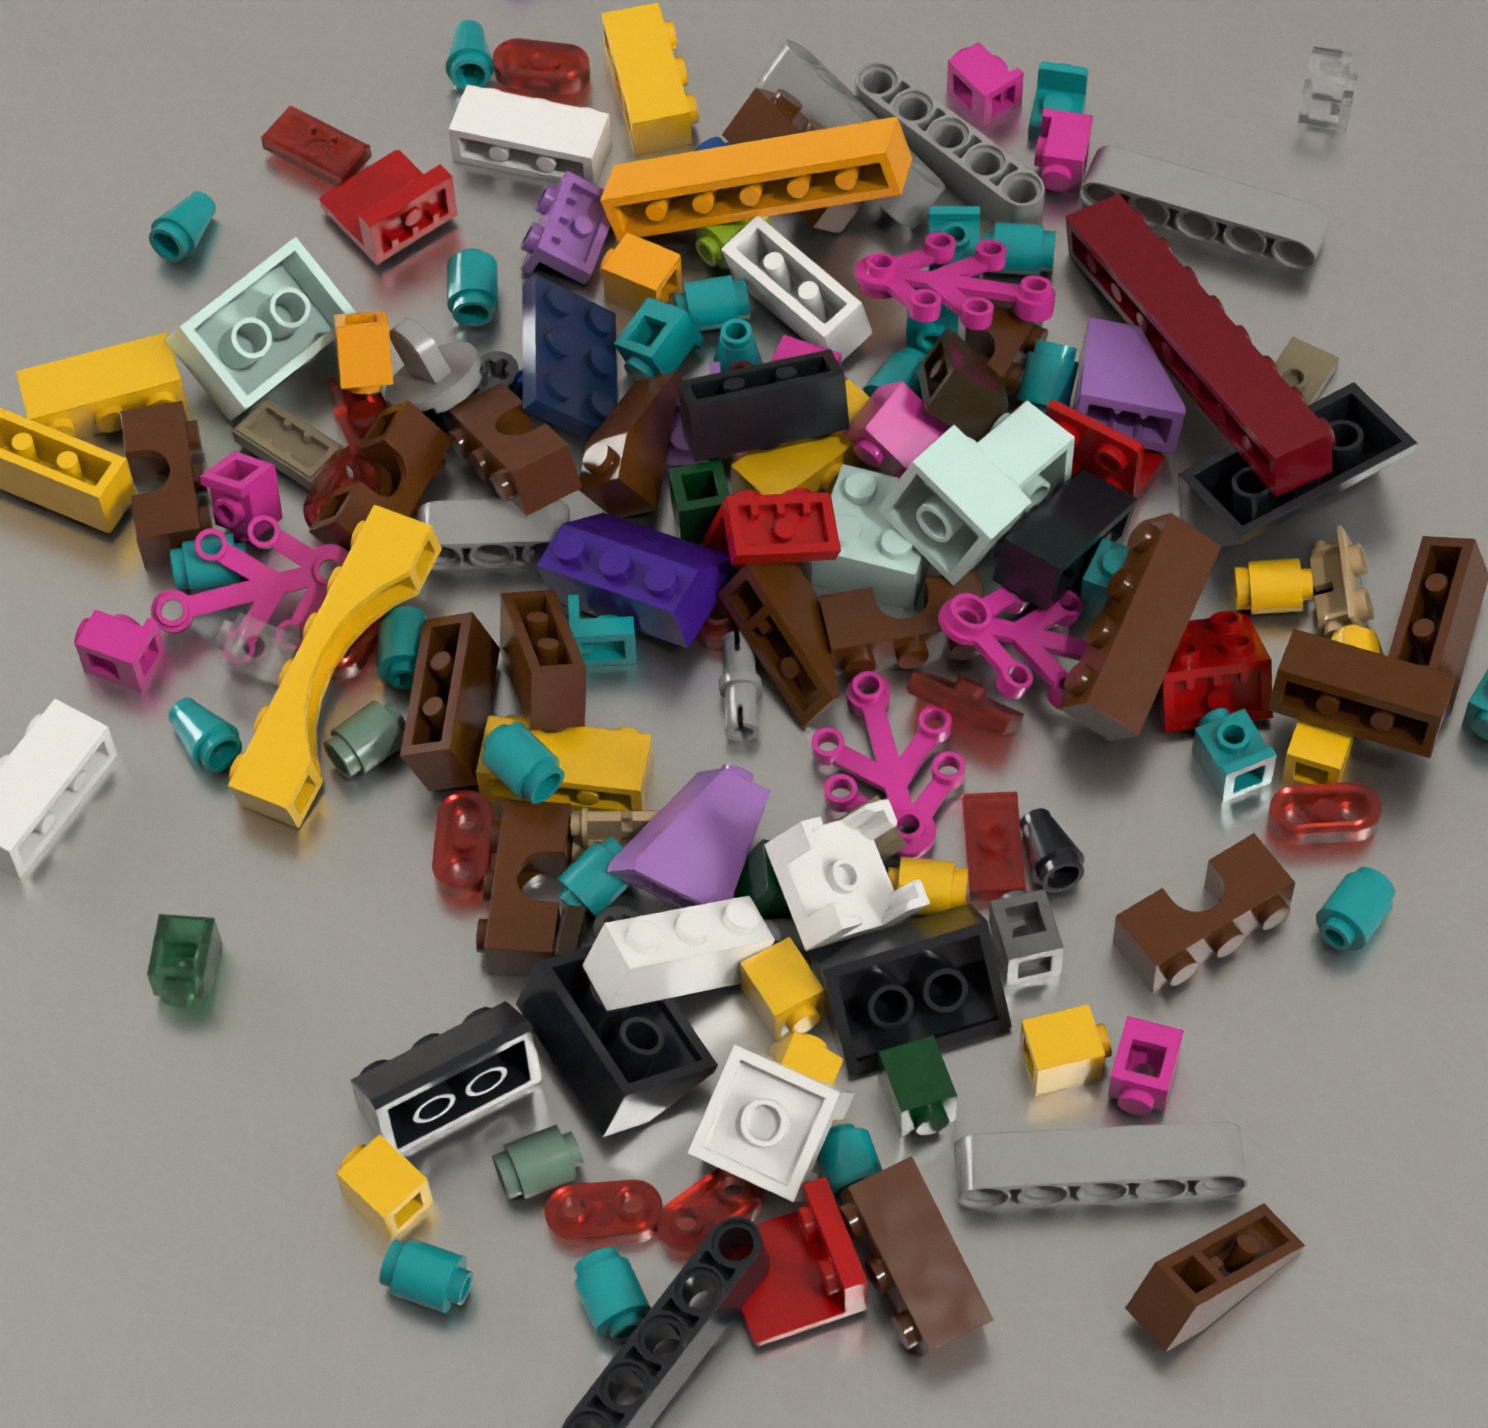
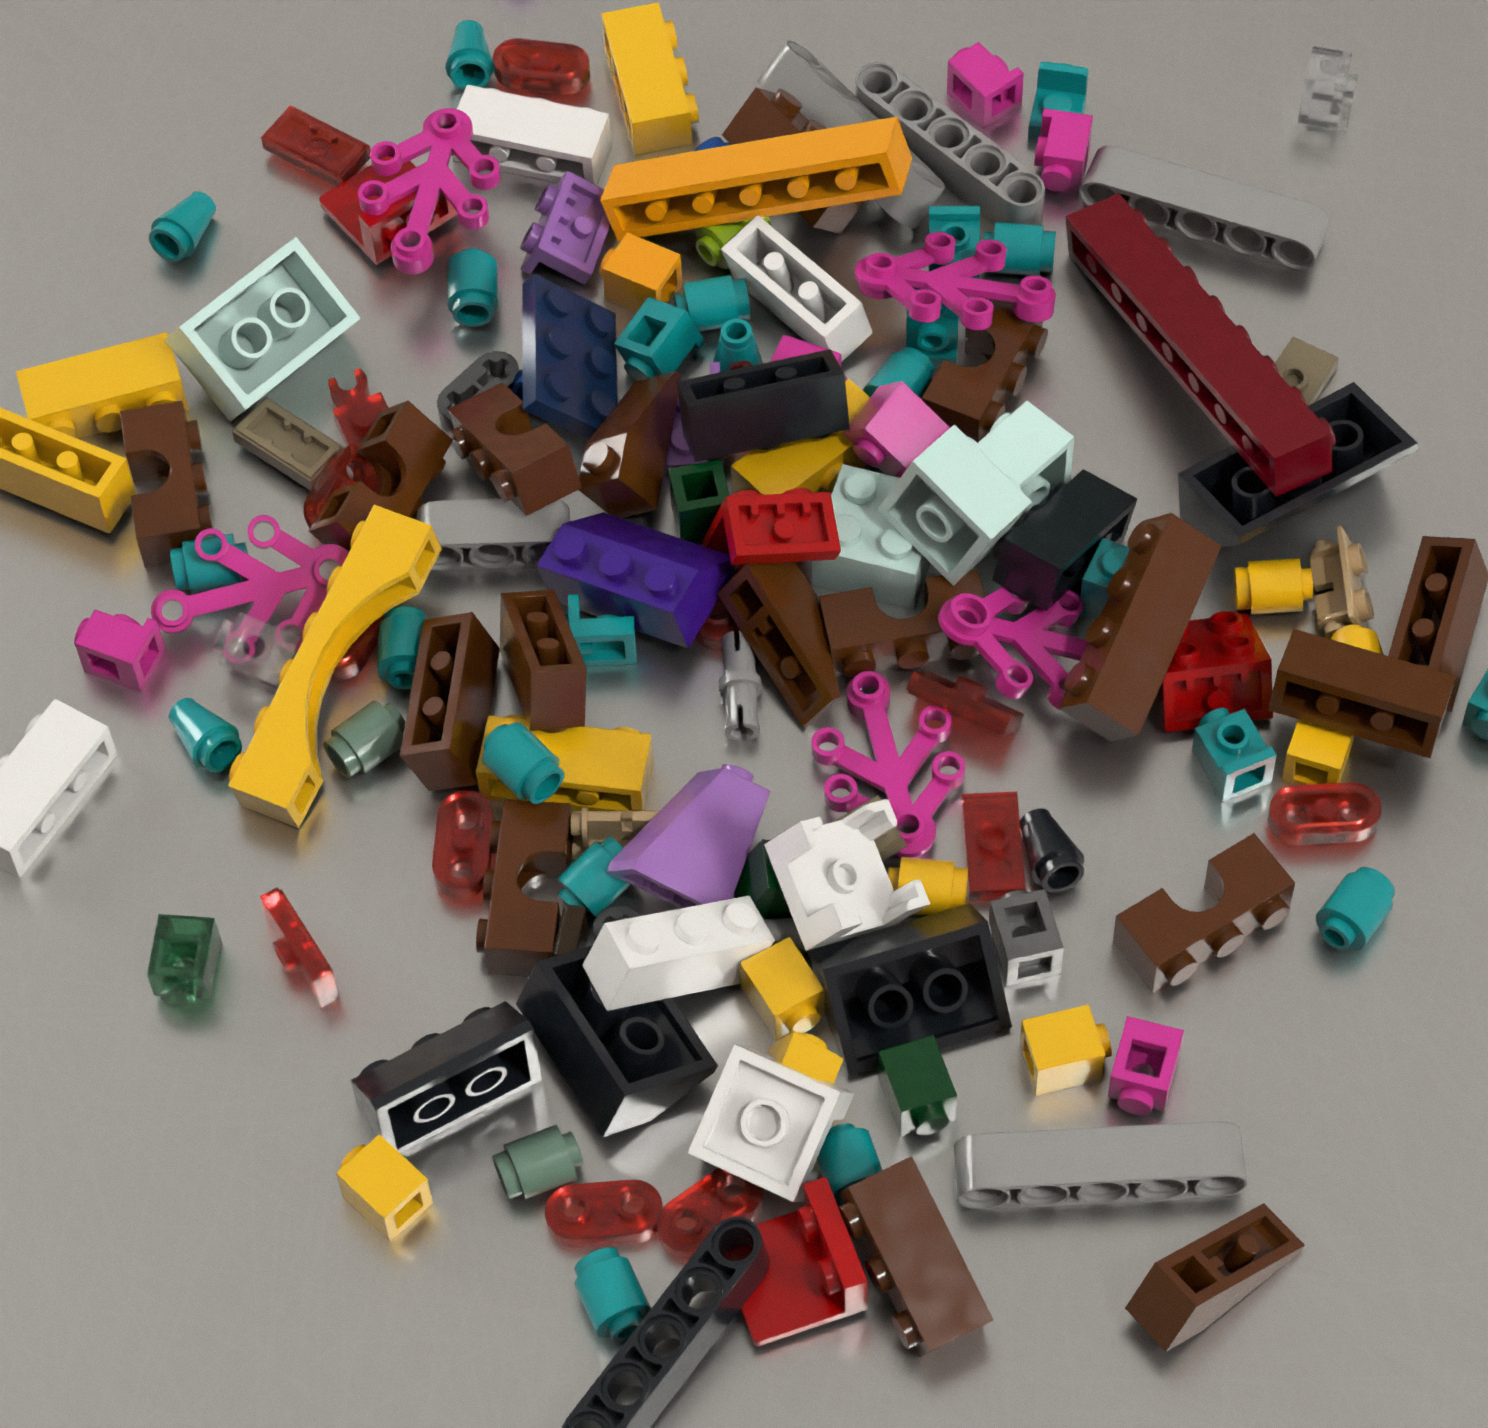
(241, 491): dark pink brick -> none
(297, 948): none -> clear red plate
(363, 351): light orange brick -> none
(426, 1274): teal brick -> none
(432, 373): light grey tile -> none
(444, 135): none -> dark pink plant
(961, 386): dark brown slope -> none
(1048, 374): teal brick -> none
(1107, 452): red bracket -> none
(1127, 386): medium lavender slope -> none

